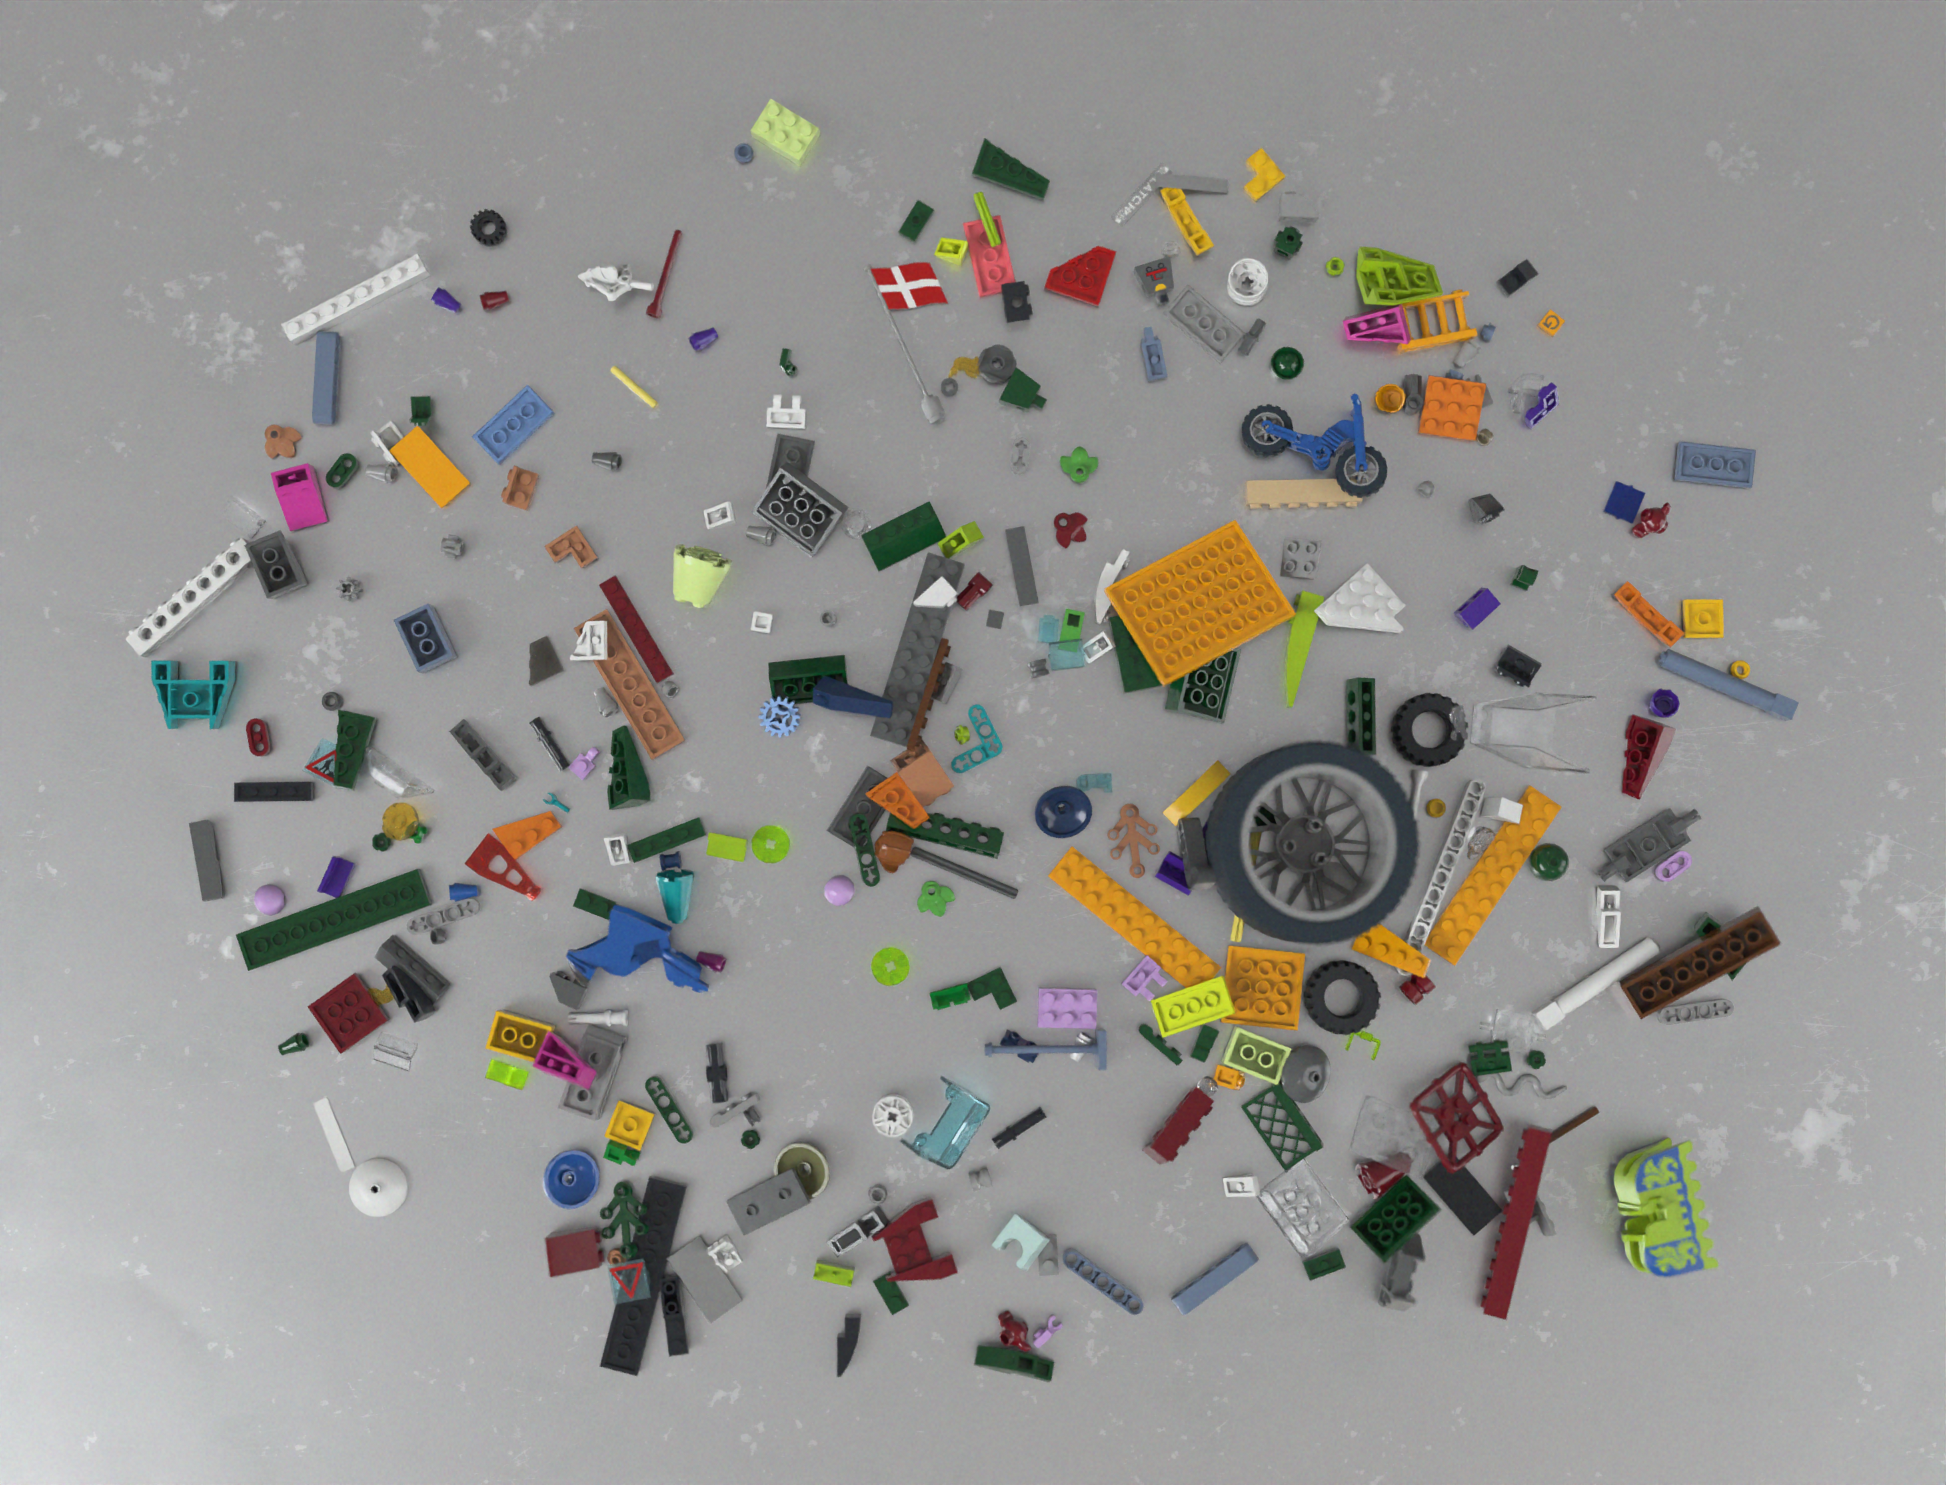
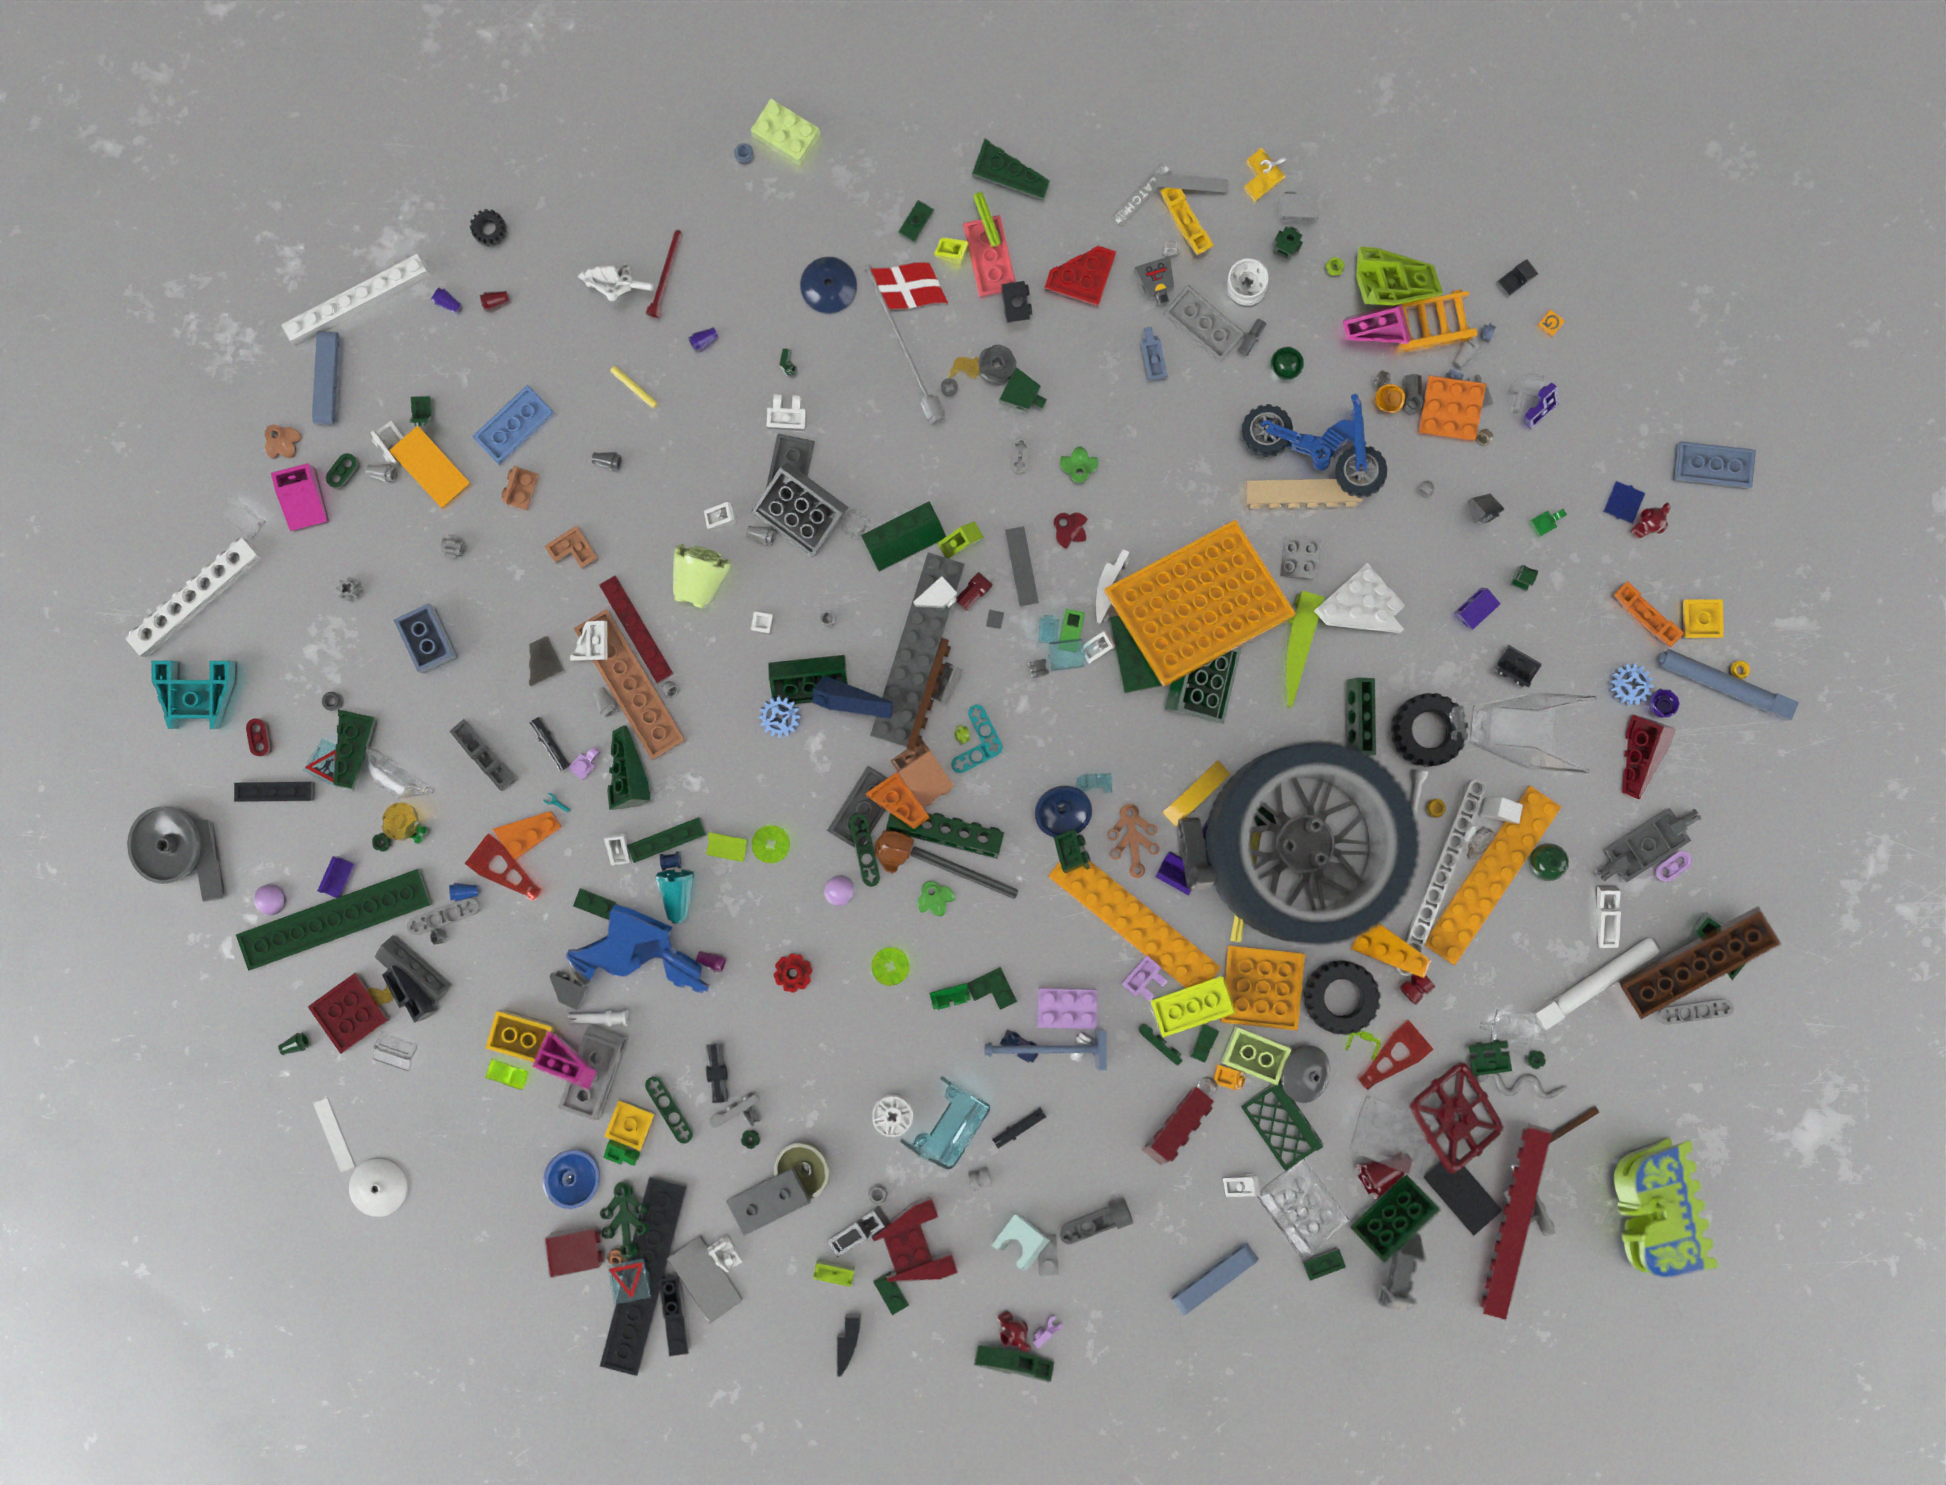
(163, 845): none -> dark grey dish
(275, 565): dark grey slope -> none
(783, 977): none -> red plant
(832, 297): none -> dark blue dish
(1072, 851): none -> dark green bracket
(1109, 1288): sand blue beam -> none
(1116, 1215): none -> dark grey beam
(1271, 164): none -> white hand
(1382, 379): none -> clear smoke plate
(1411, 1040): none -> clear red plate
(1546, 522): none -> green plate
(1633, 676): none -> light blue gear

